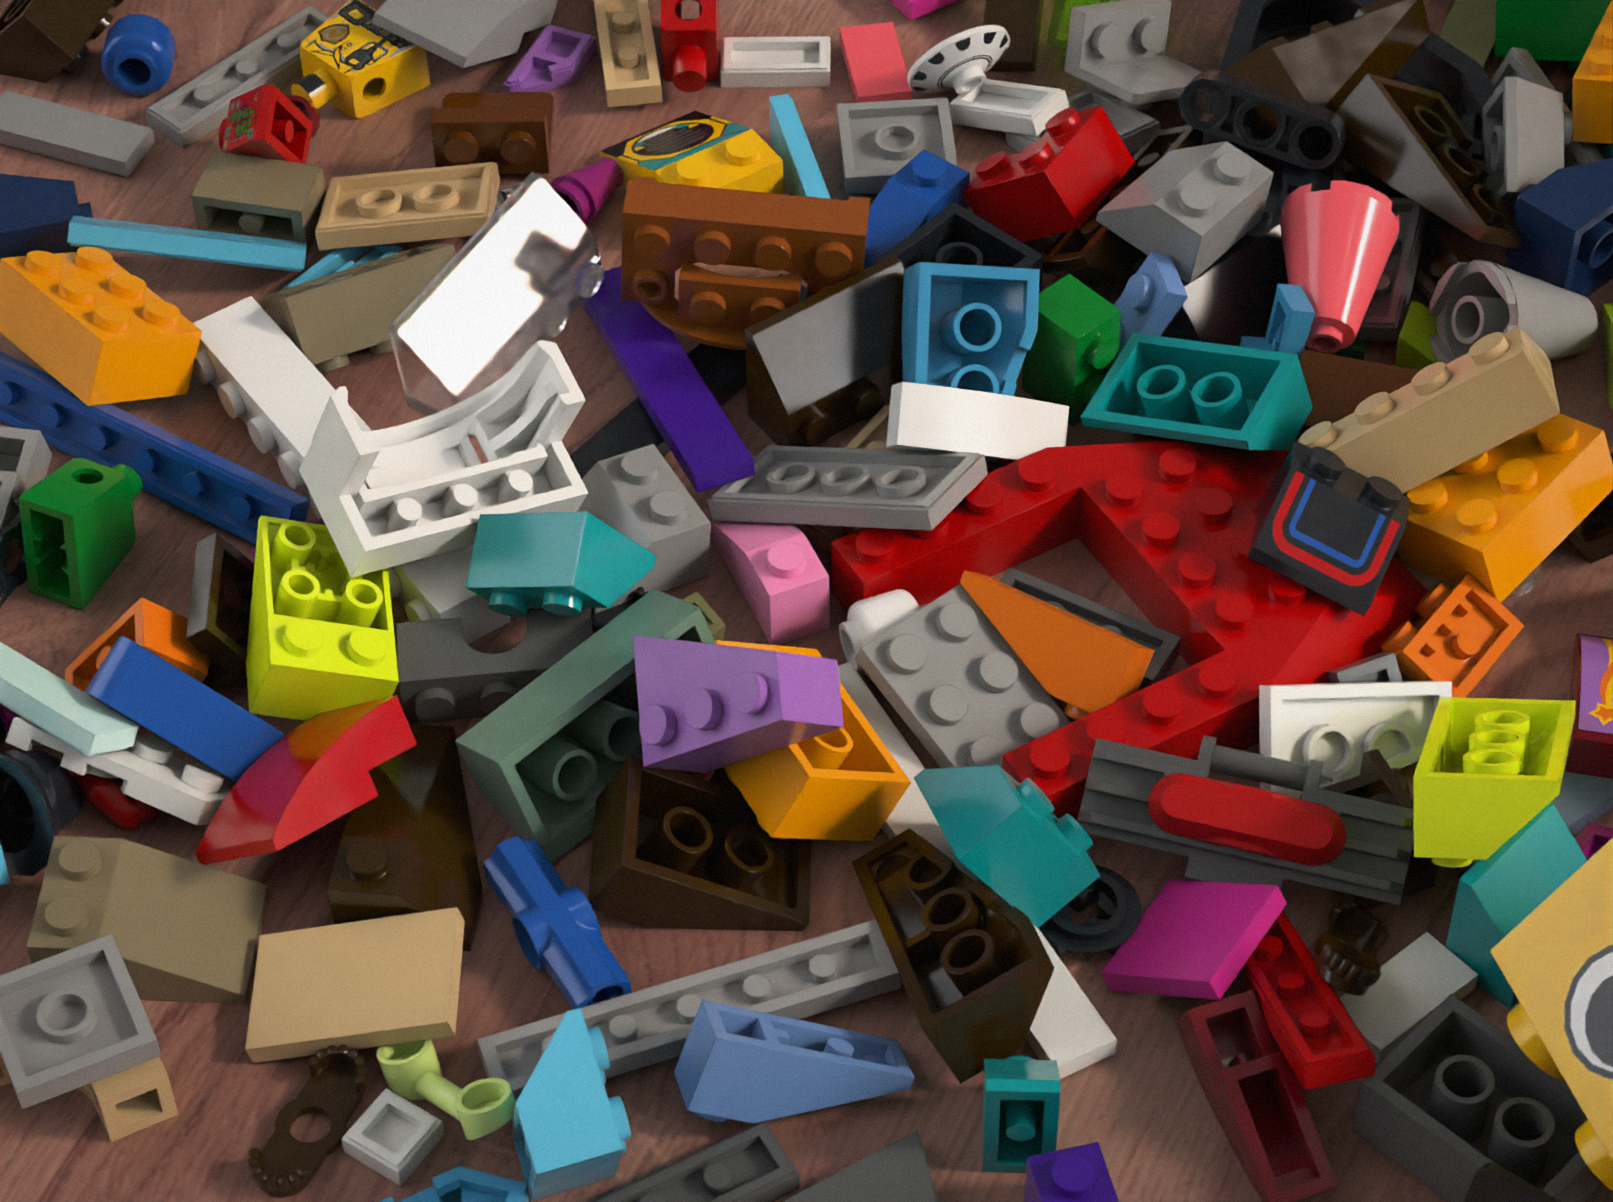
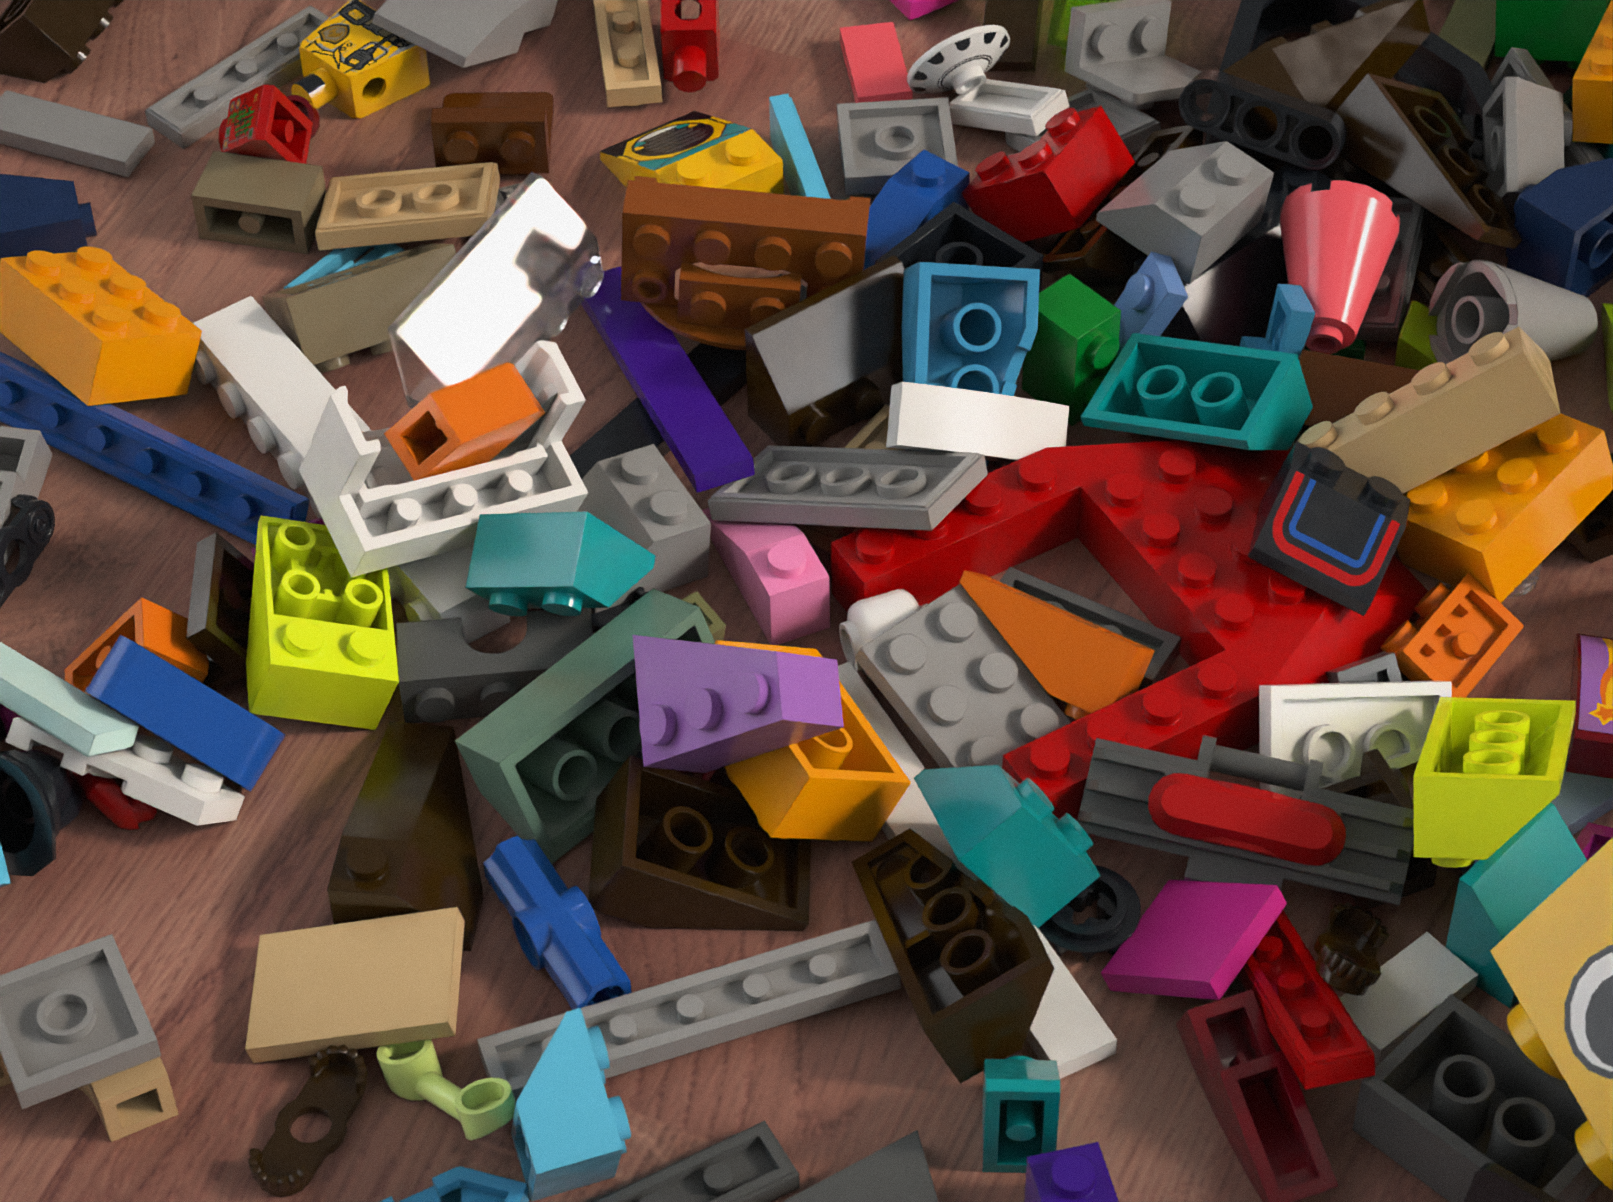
(77, 529): green torso -> none
(138, 55): blue head -> none
(175, 921): dark tan slope -> none
(187, 243): medium azure tile -> none
(306, 780): red slope -> none
(393, 1136): white tile -> none
(465, 422): none -> orange slope
(552, 61): medium lavender tile -> none
(589, 188): magenta cone -> none
(775, 62): white tile -> none
(778, 1066): medium blue slope -> none

